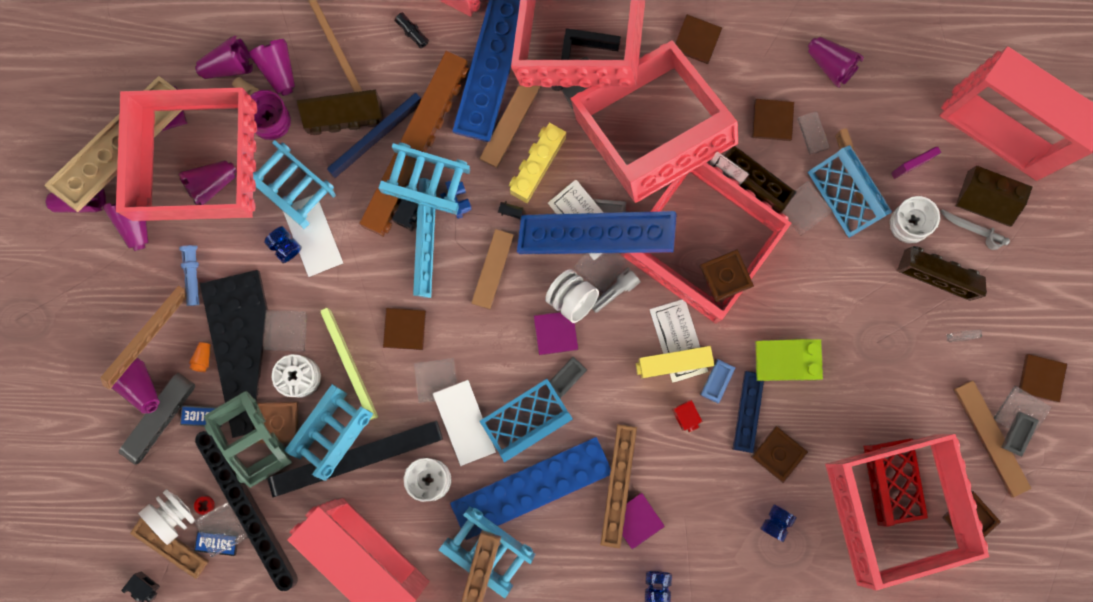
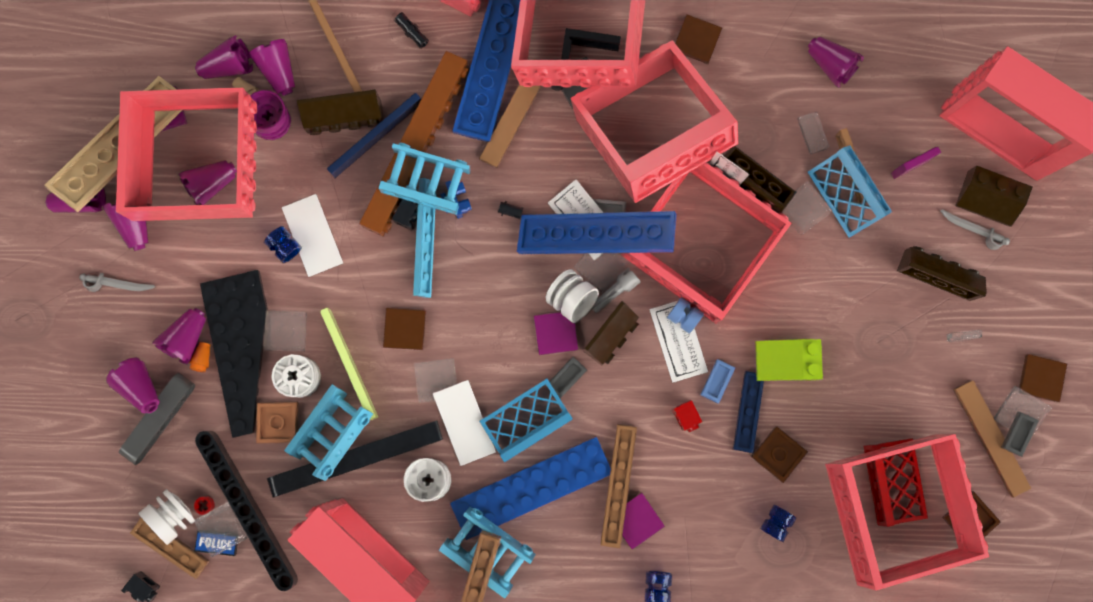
(101, 280): none -> light grey sword
(143, 337): medium nougat tile -> none
(182, 335): none -> magenta cone
(190, 266): medium blue pin -> none
(194, 415): blue tile -> none
(264, 467): sand green window -> none
(286, 202): medium azure fence -> none
(492, 269): medium nougat tile -> none
(538, 162): light yellow brick -> none
(612, 334): none -> dark brown slope
(675, 362): light yellow brick -> none
(685, 315): none -> medium blue wheel
(726, 275): reddish brown tile -> none
(773, 119): reddish brown tile -> none
(916, 209): white wheel -> none

